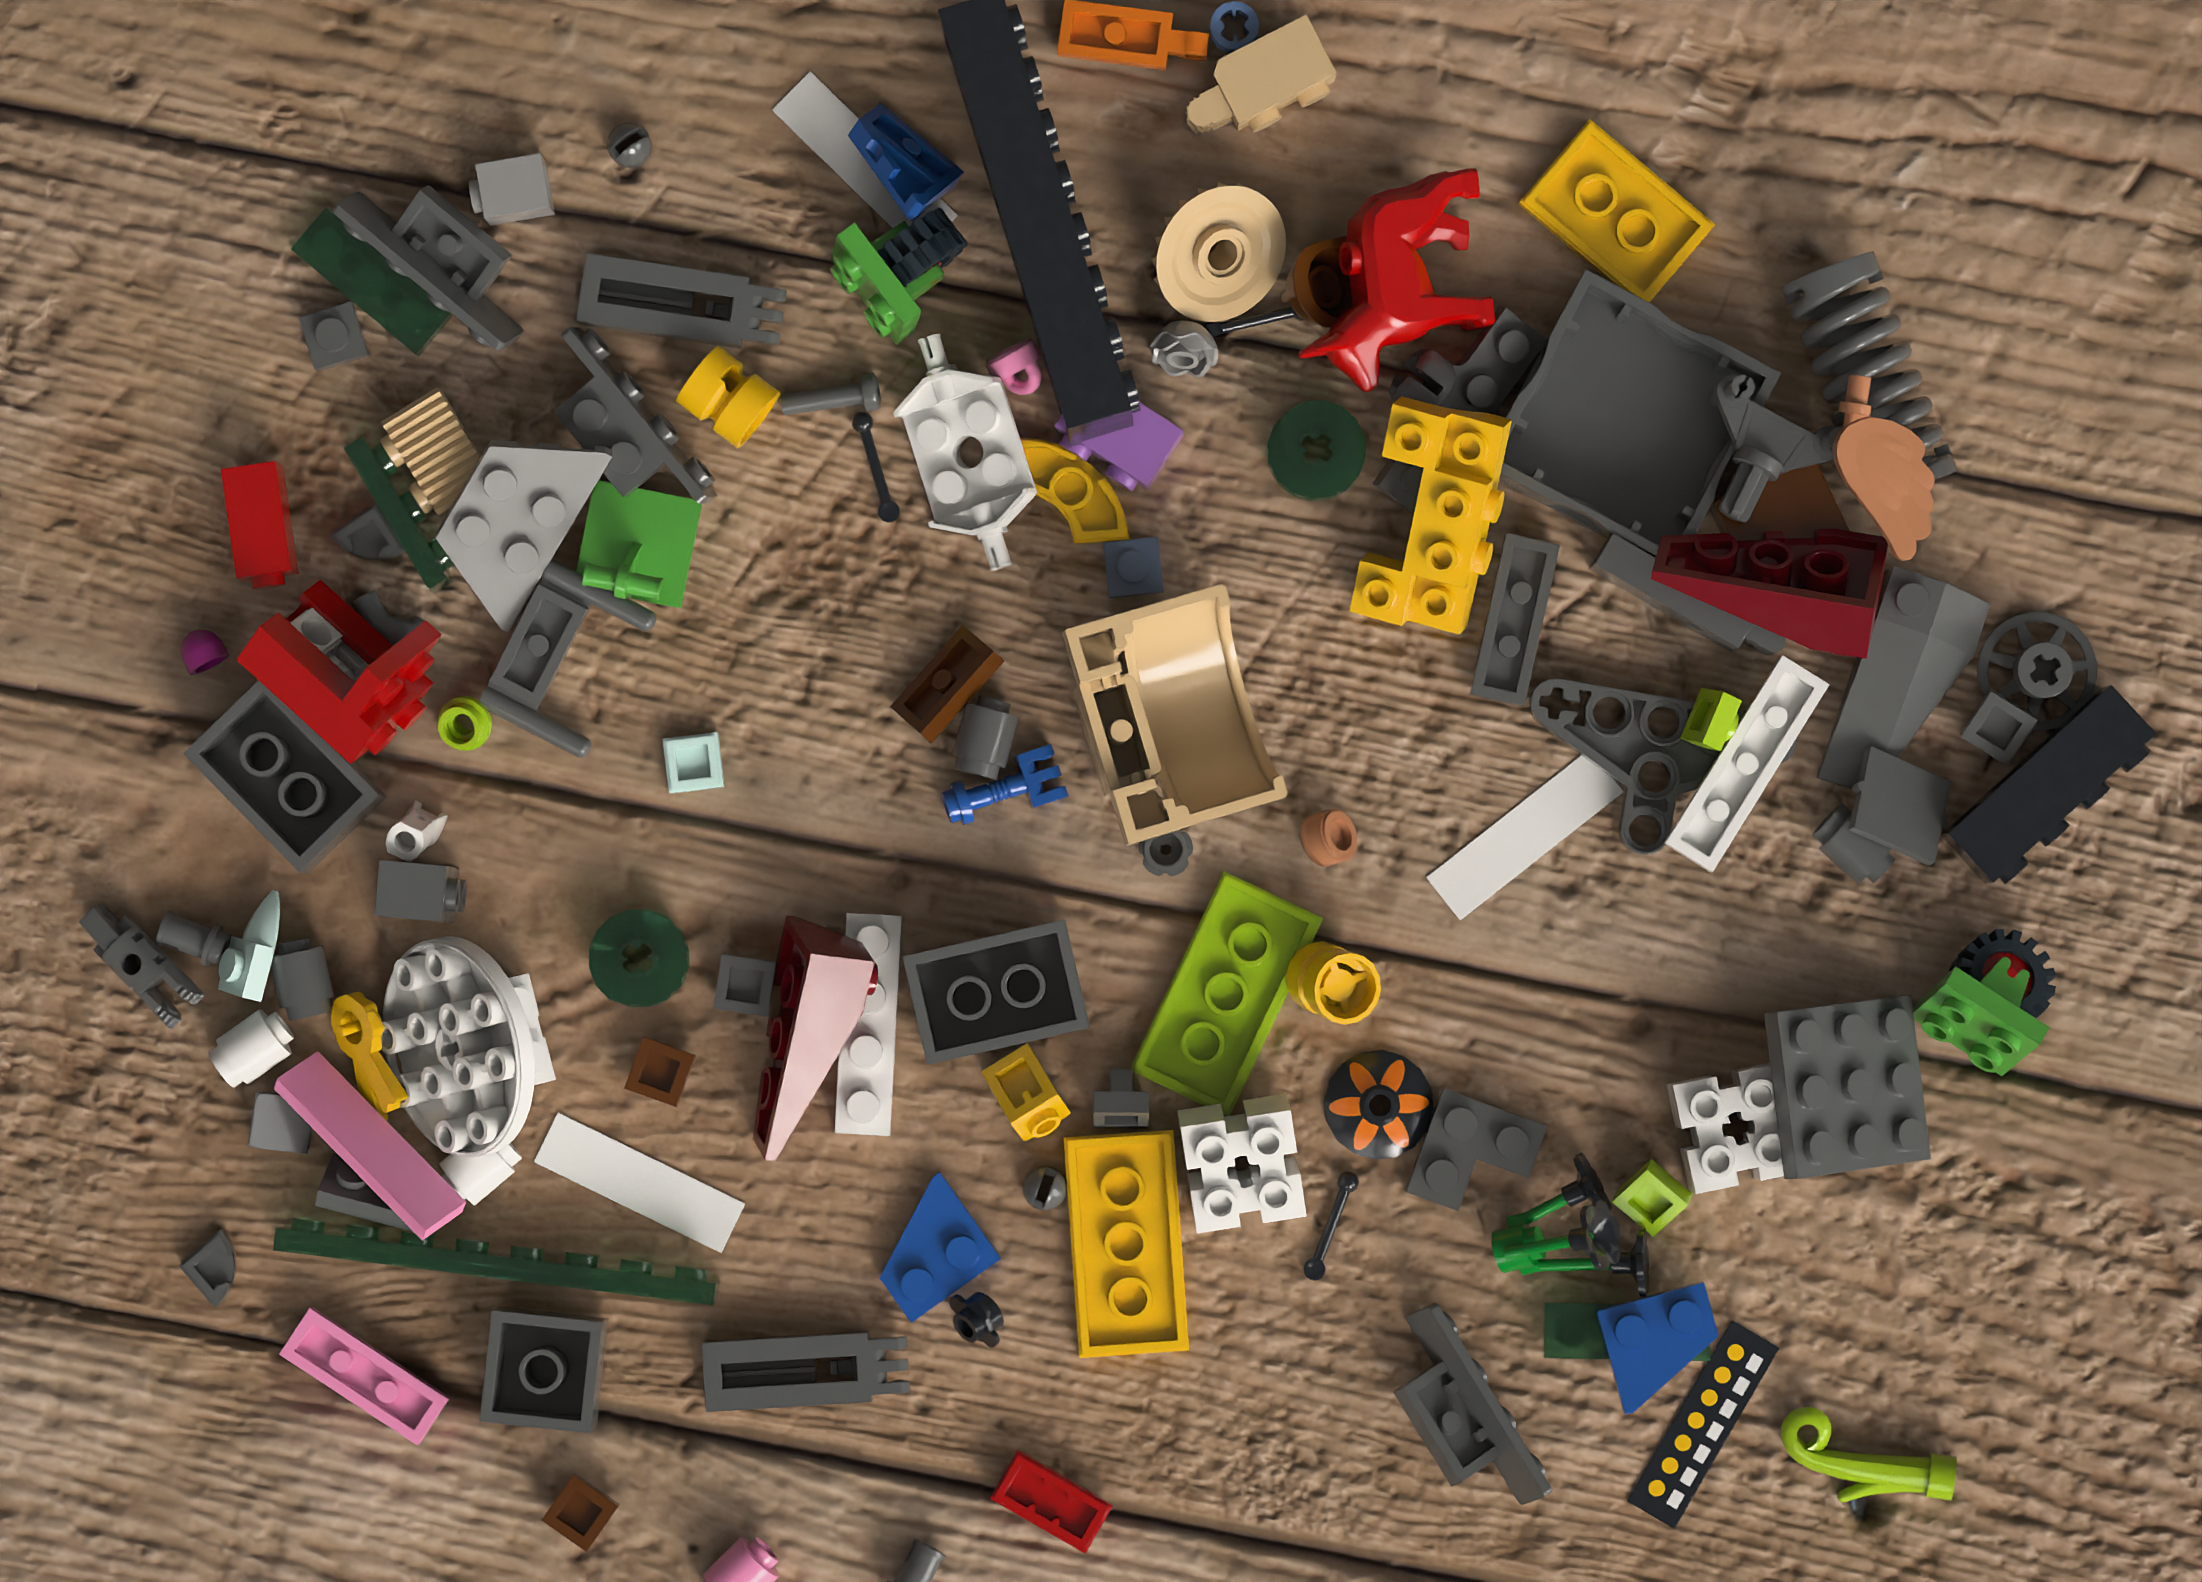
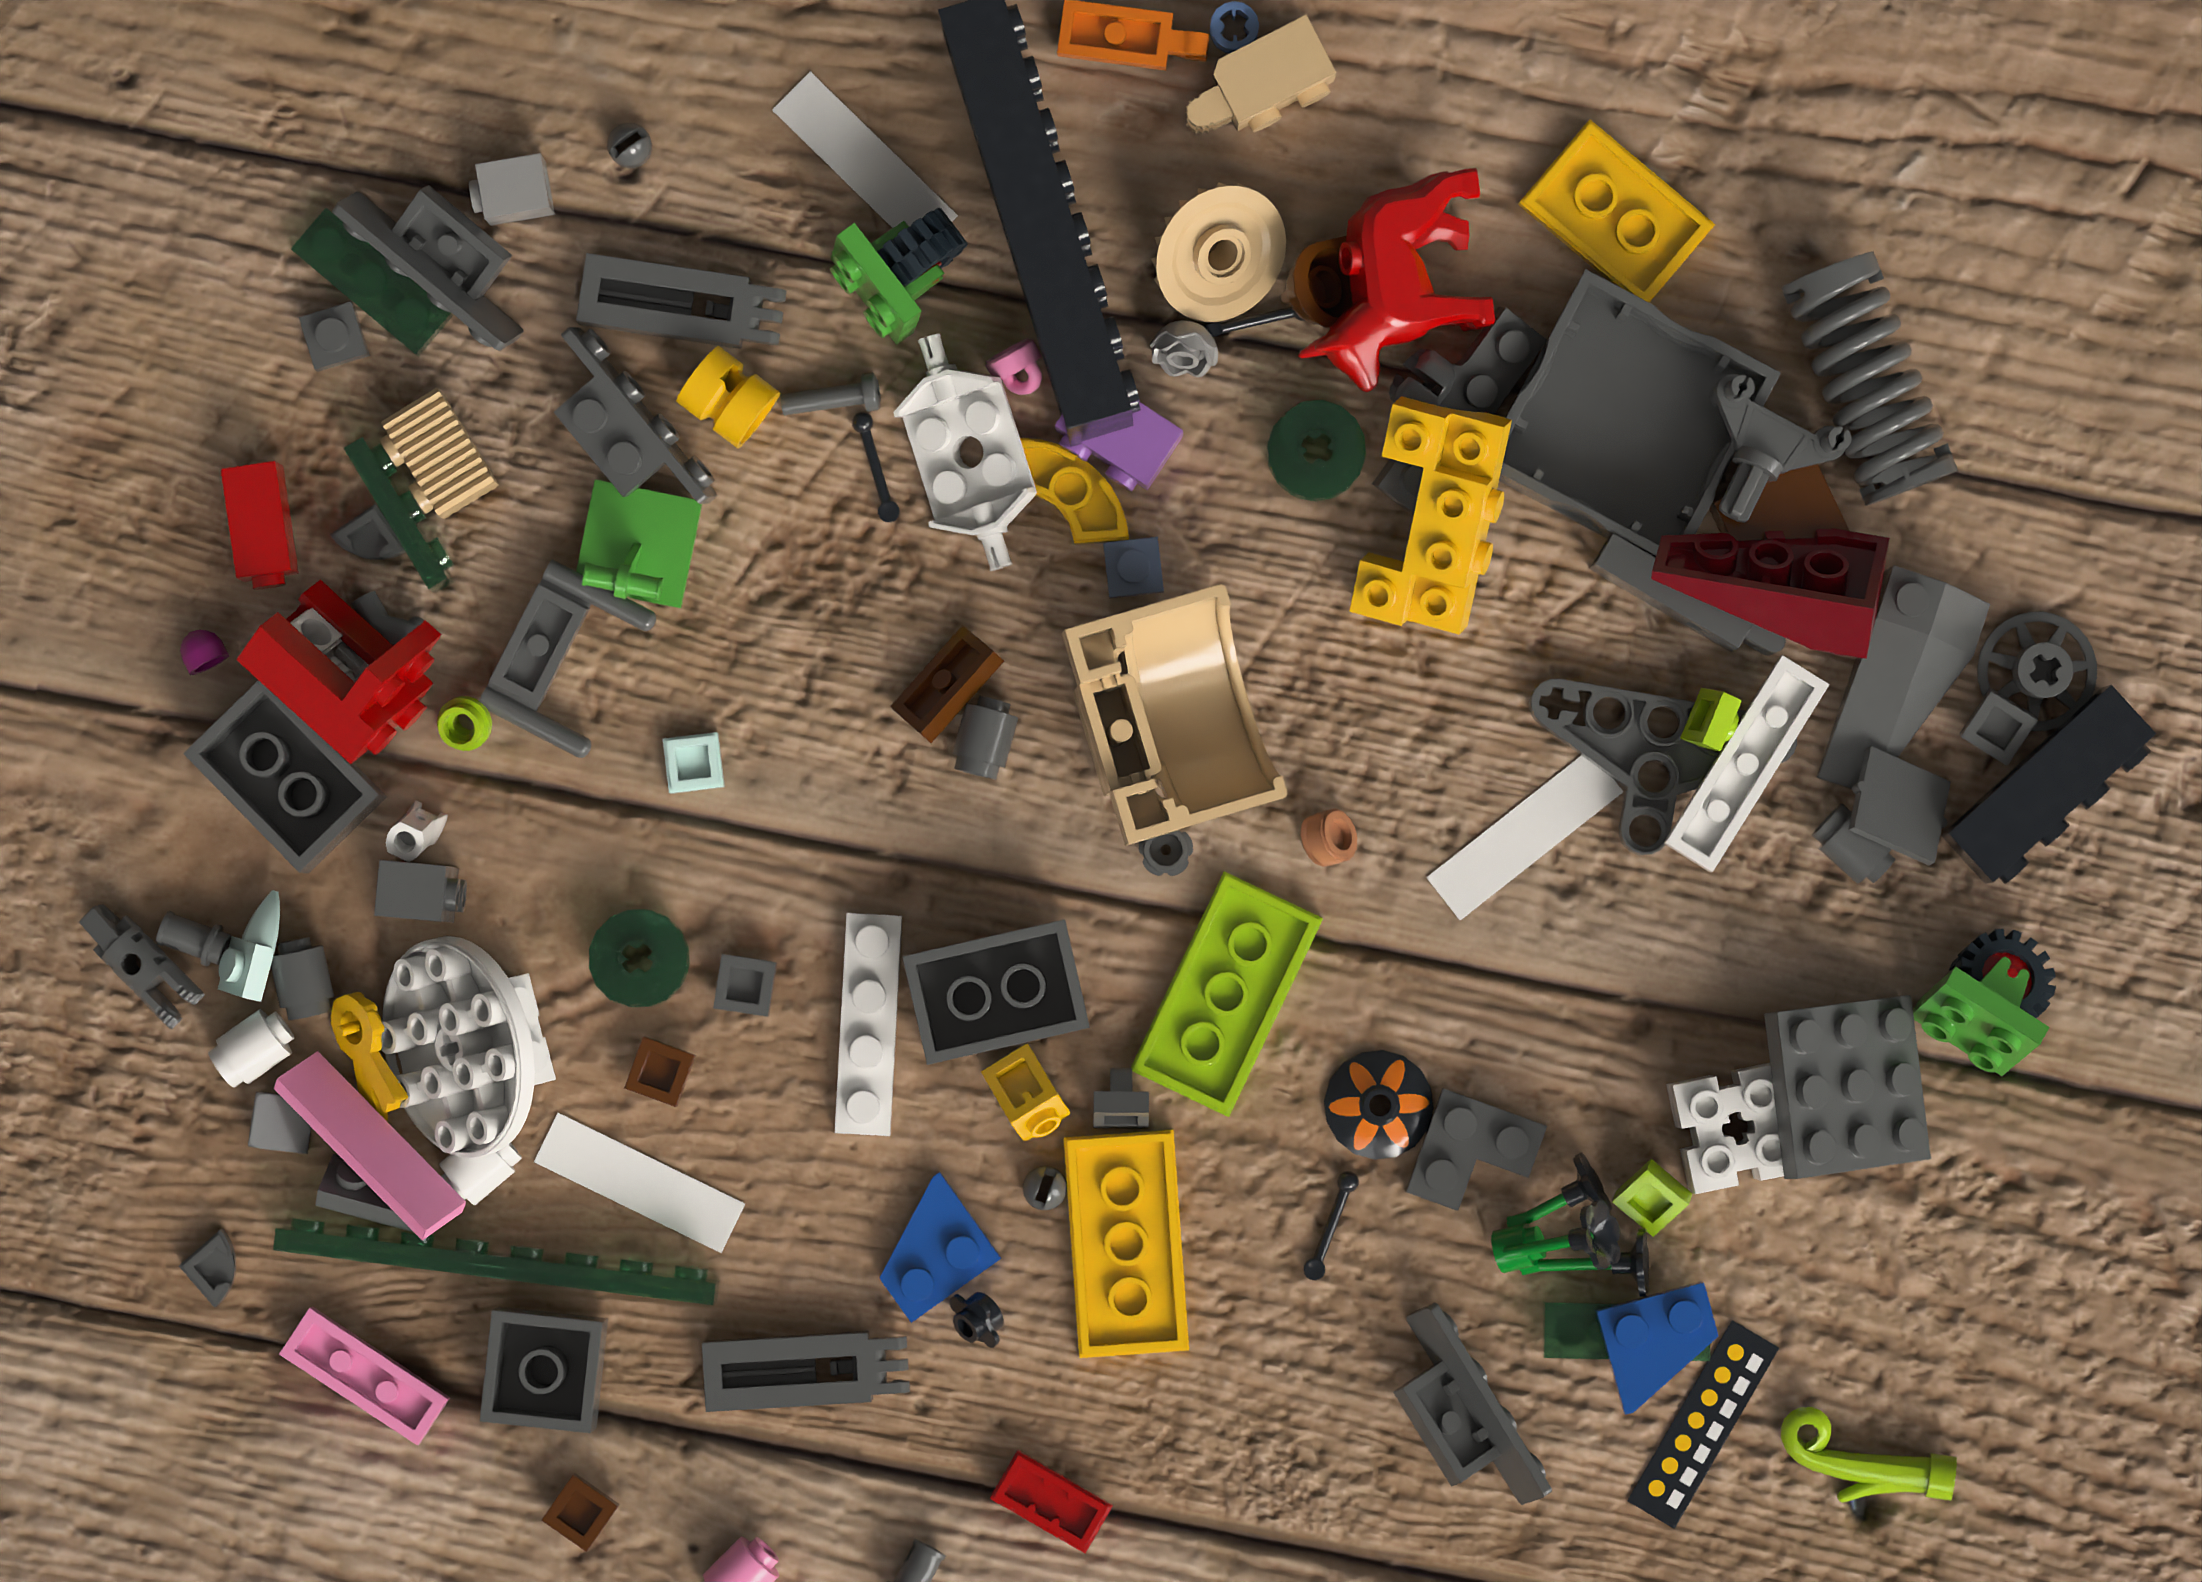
(516, 518): light grey wing -> none
(822, 999): wedge -> none
(903, 161): blue wing -> none
(961, 802): blue hinge -> none
(1264, 1137): white brick -> none
(1333, 982): yellow wheel -> none
(1514, 619): dark grey plate -> none
(1884, 471): nougat animal -> none

